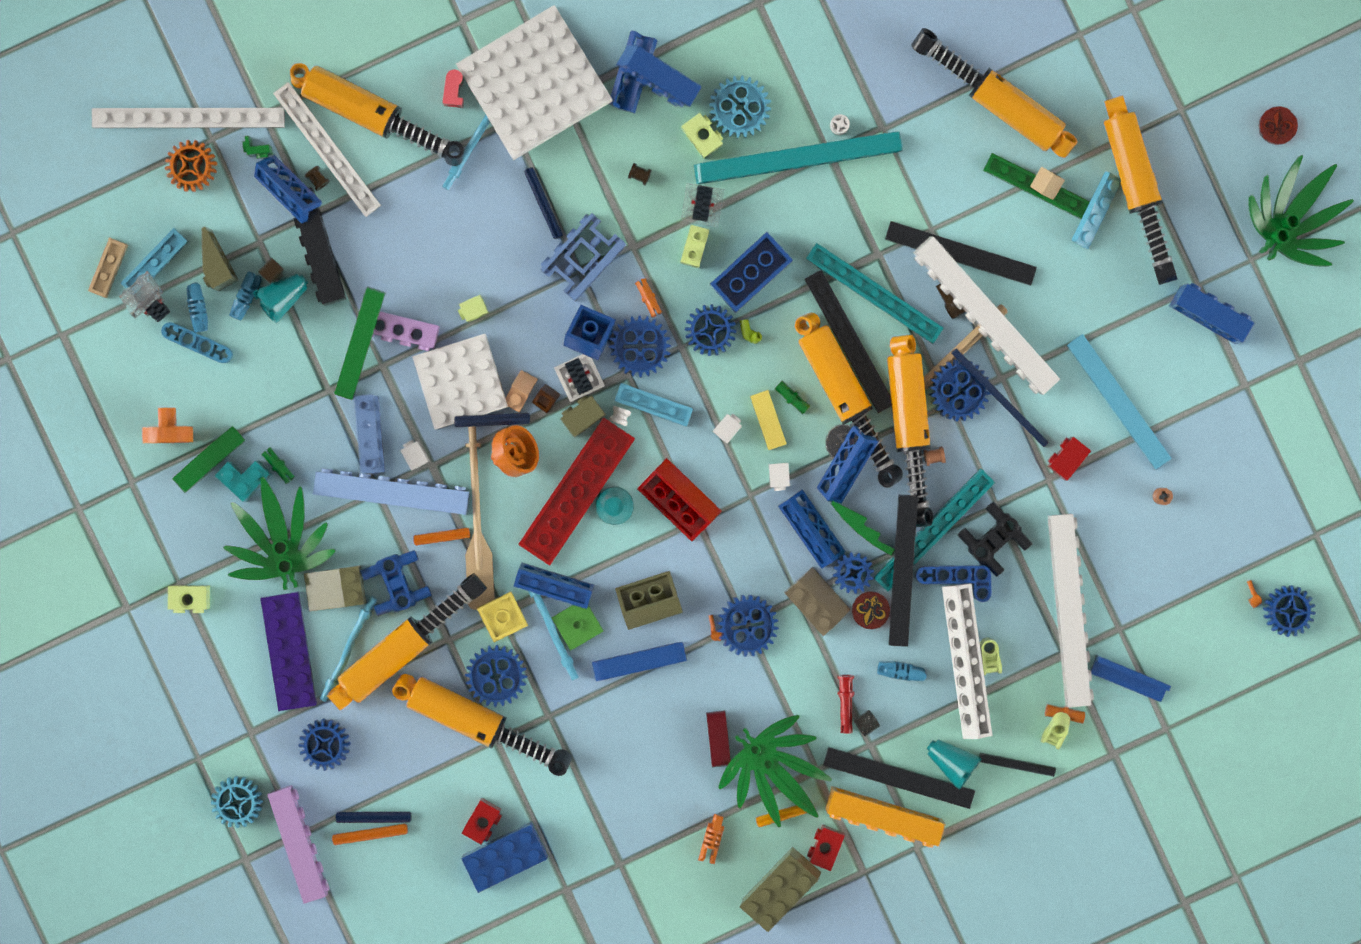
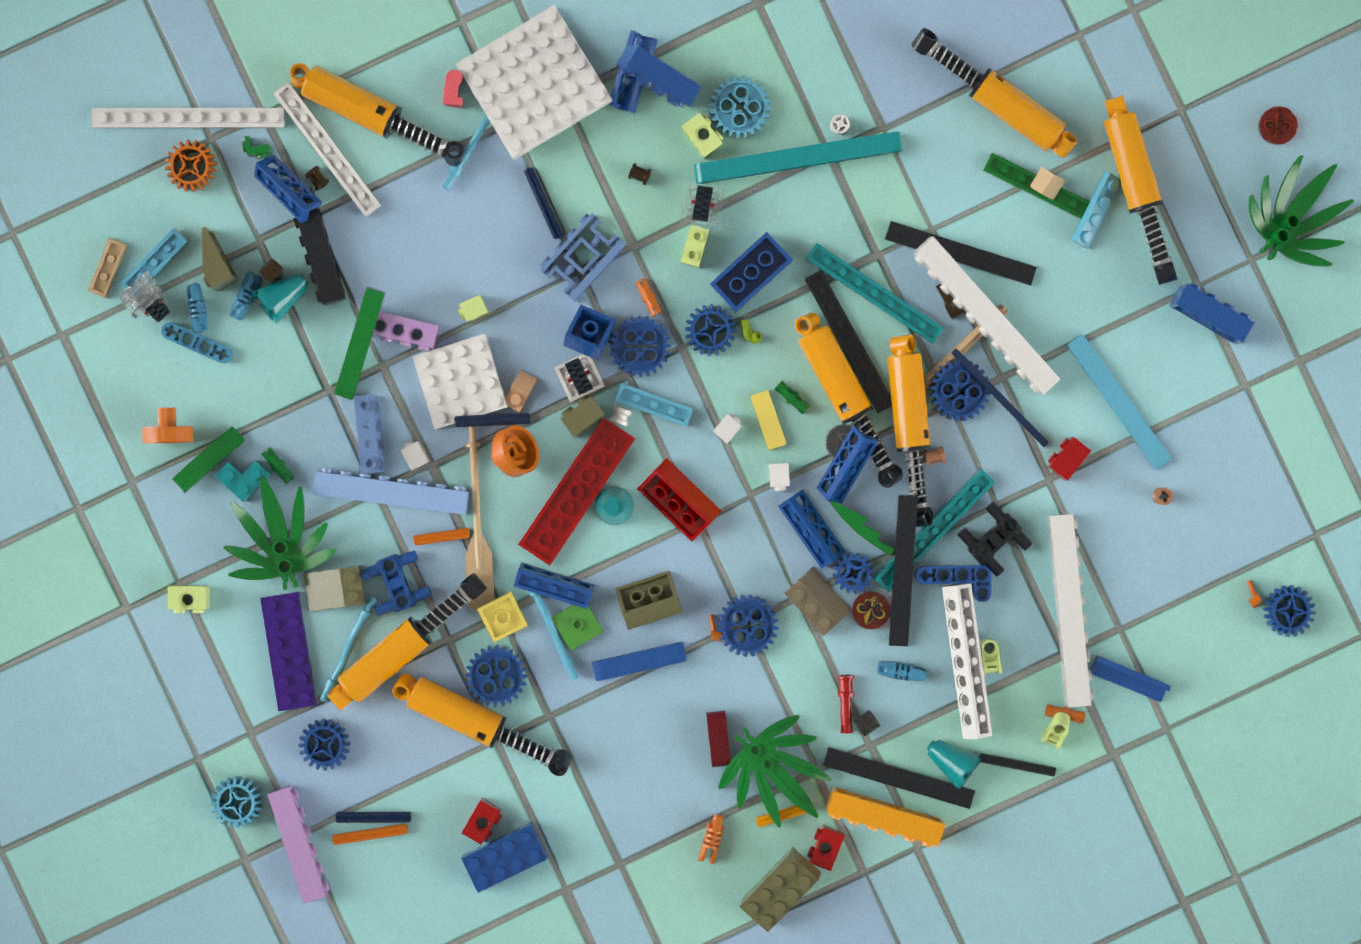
(546, 398): reddish brown slope -> none

